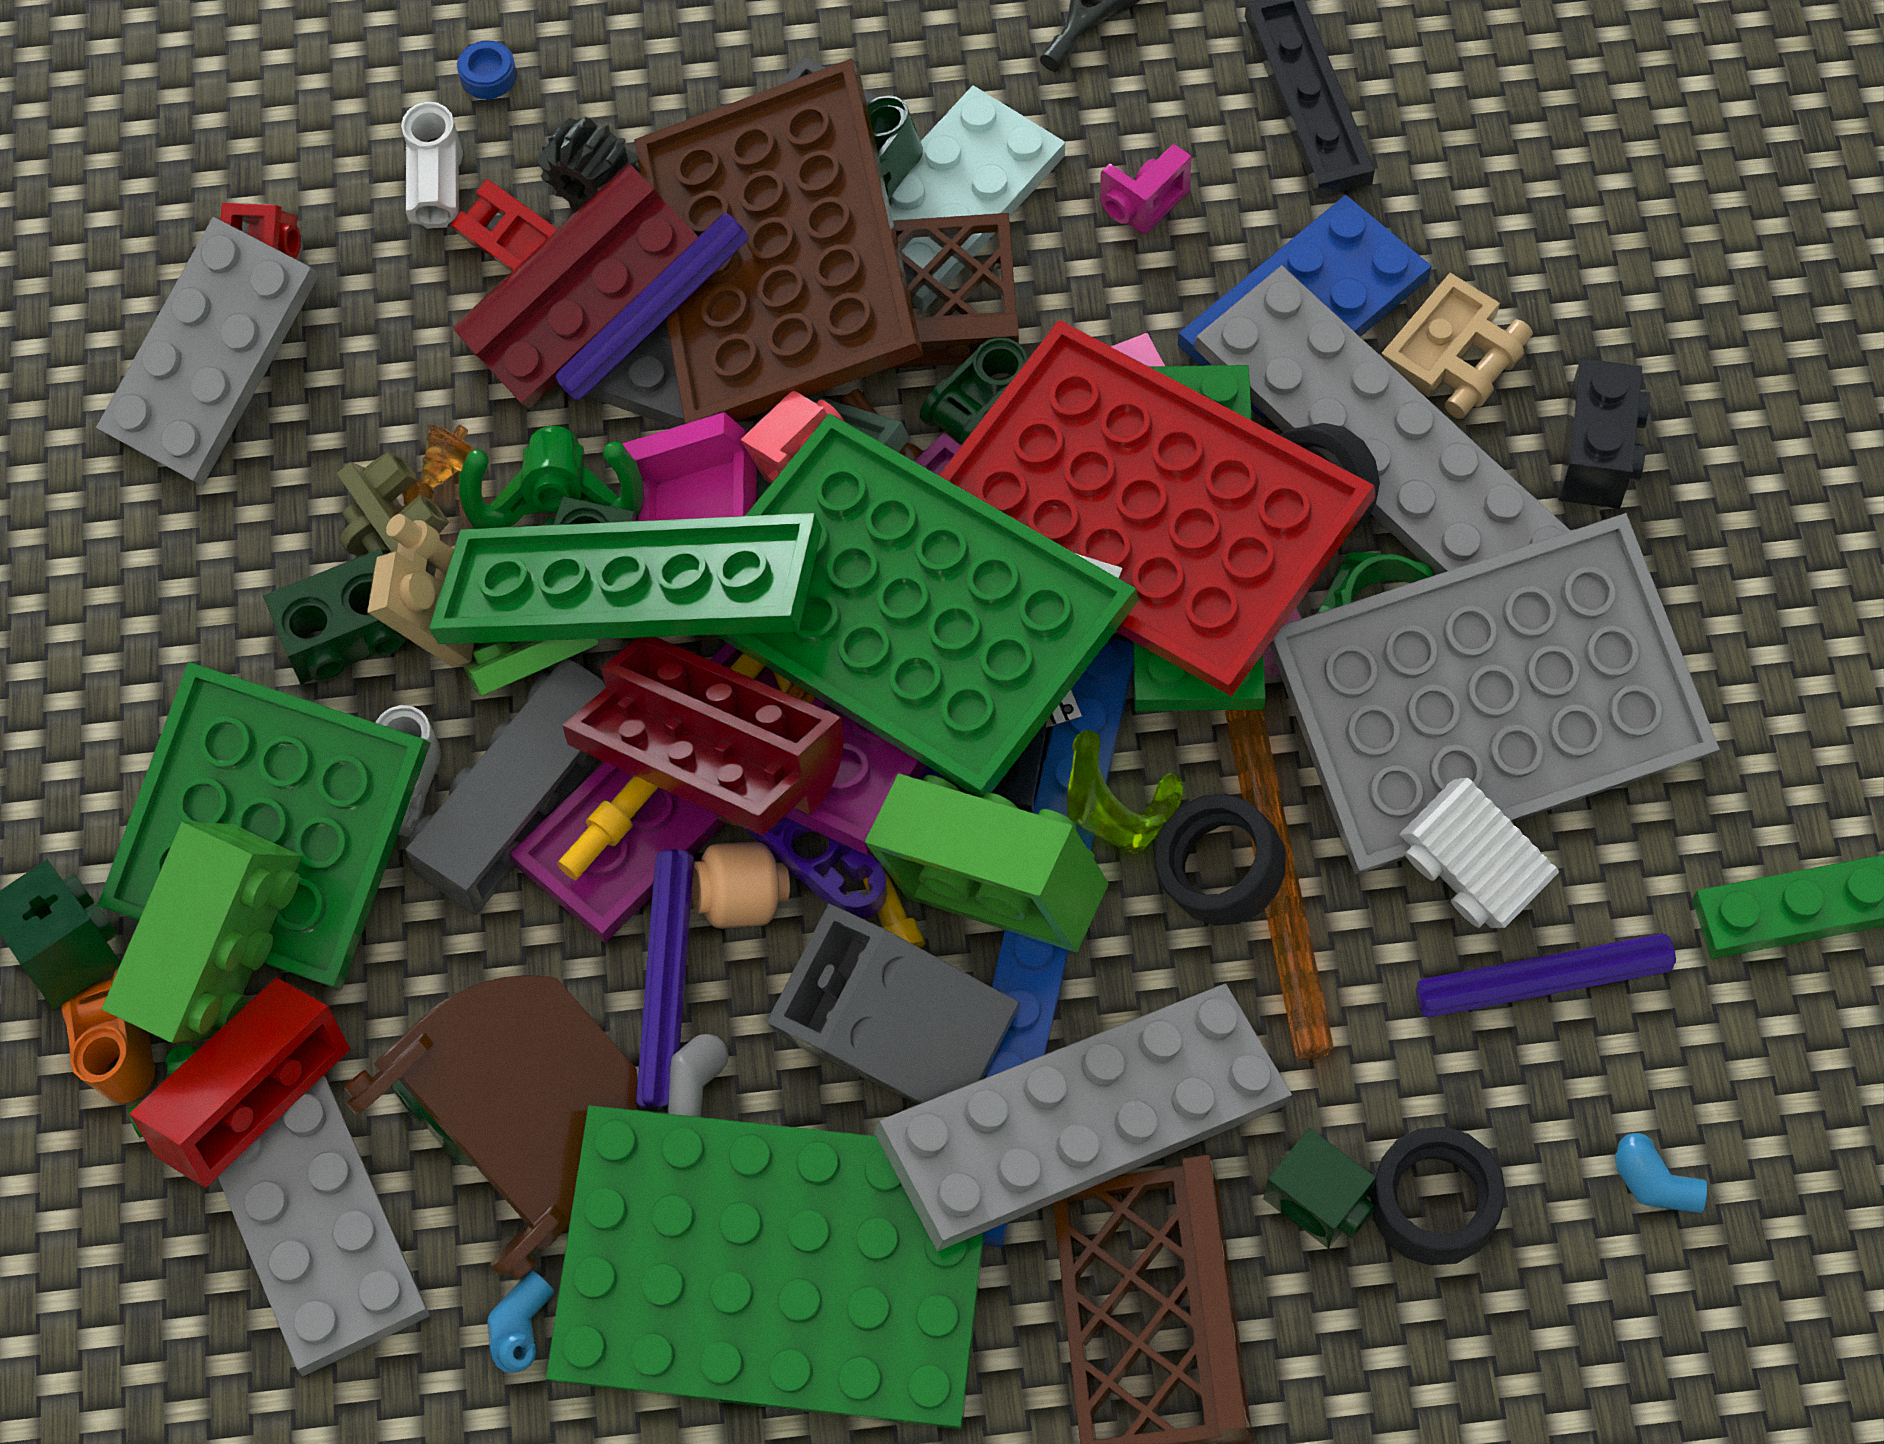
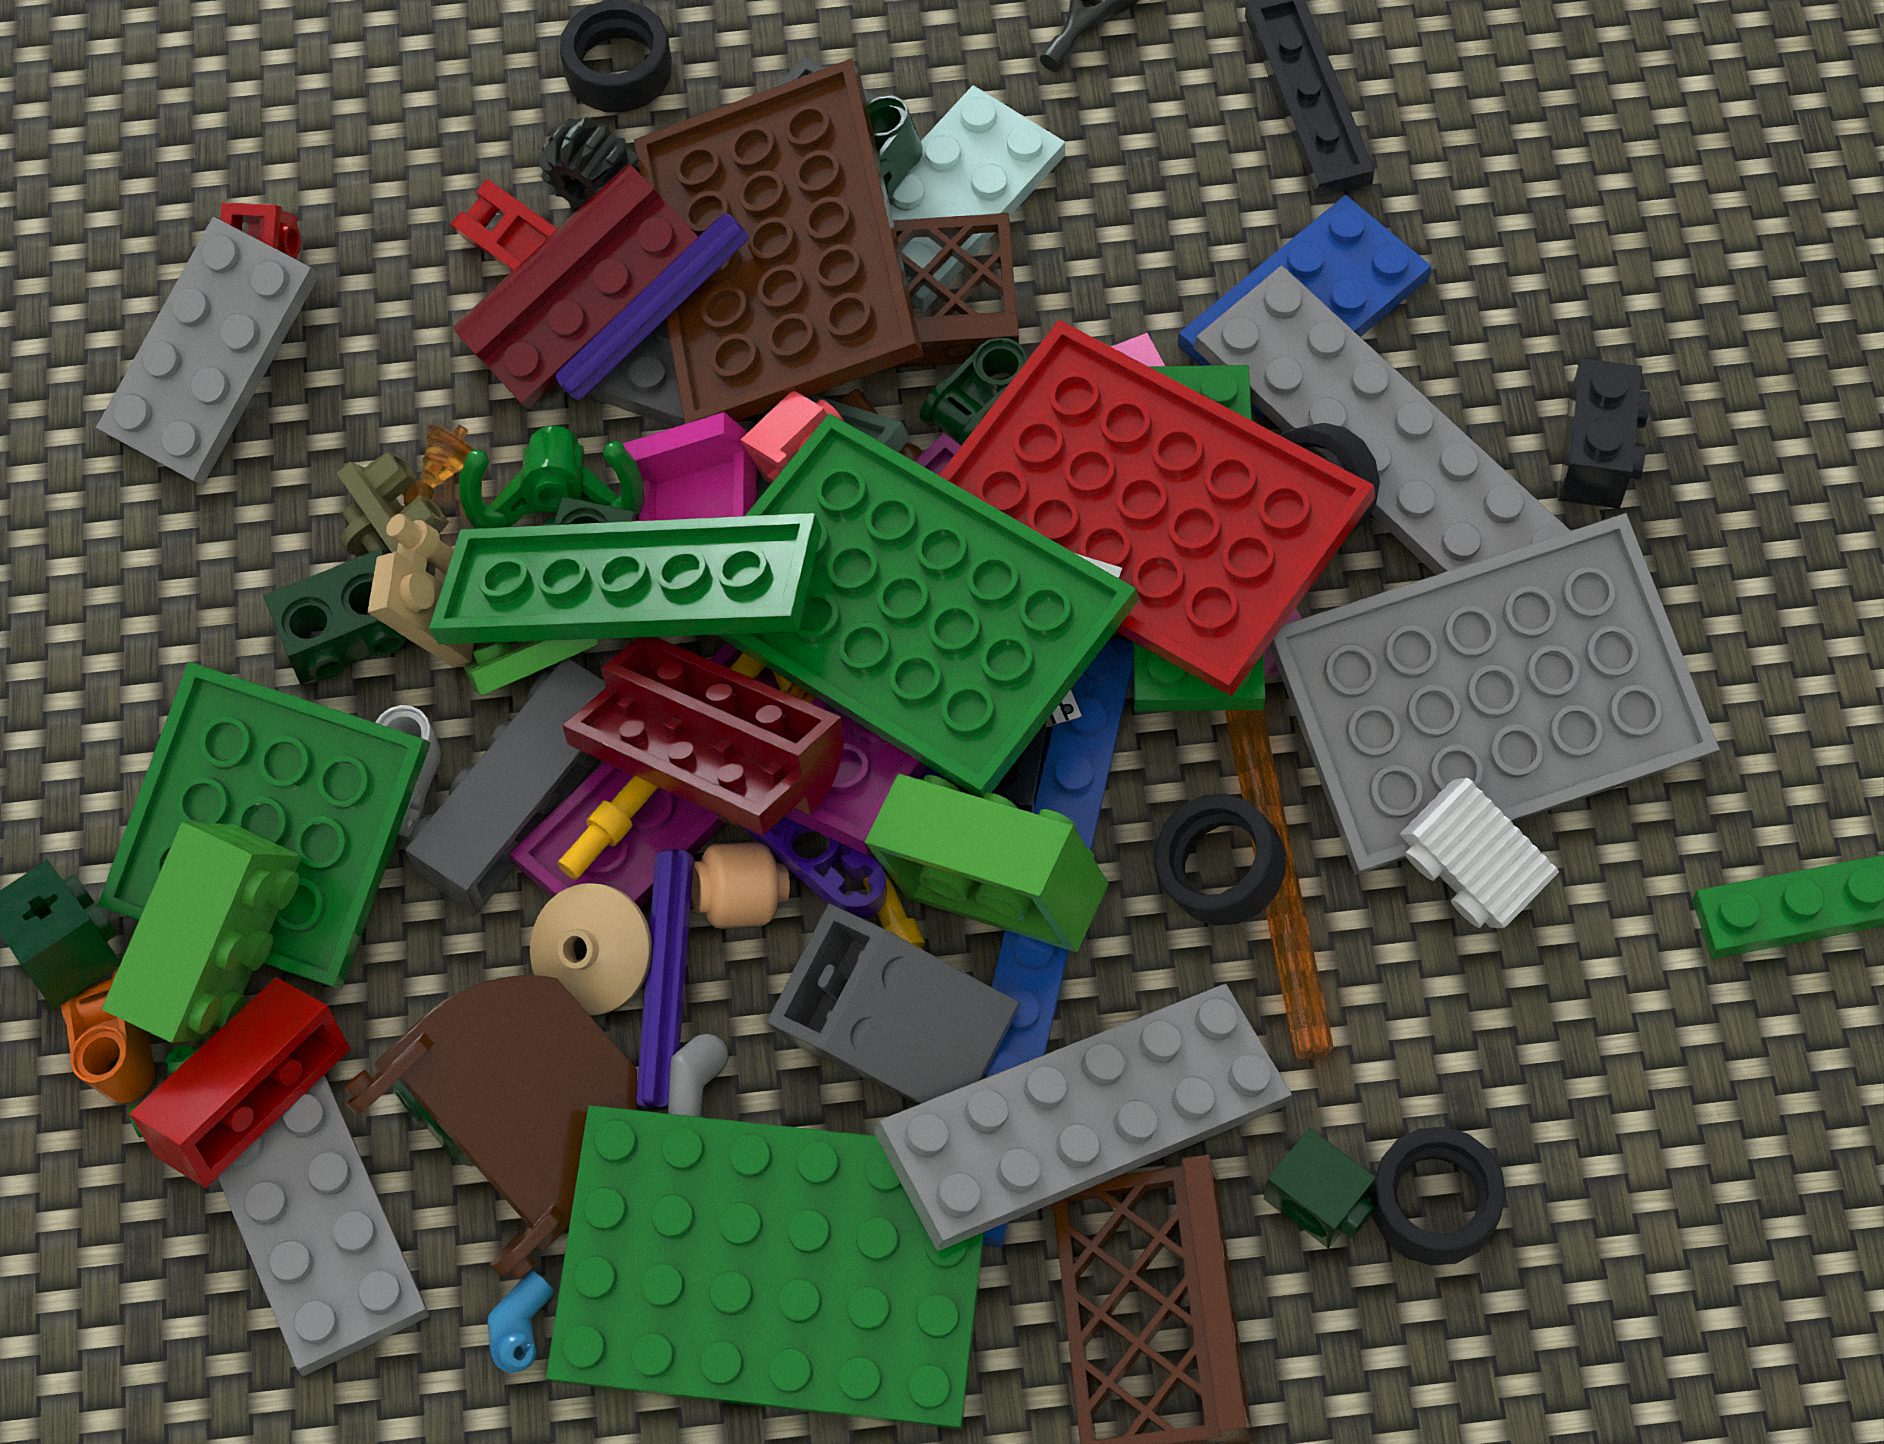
(432, 165): white piece -> none
(486, 69): blue tile -> none
(608, 21): none -> black tyre
(615, 942): none -> tan dish
(1100, 813): clear neon green helmet -> none
(1152, 193): dark pink bracket -> none
(1367, 568): green helmet -> none
(1442, 333): tan plate -> none
(1545, 975): dark purple axle -> none
(1651, 1180): dark azure arm -> none

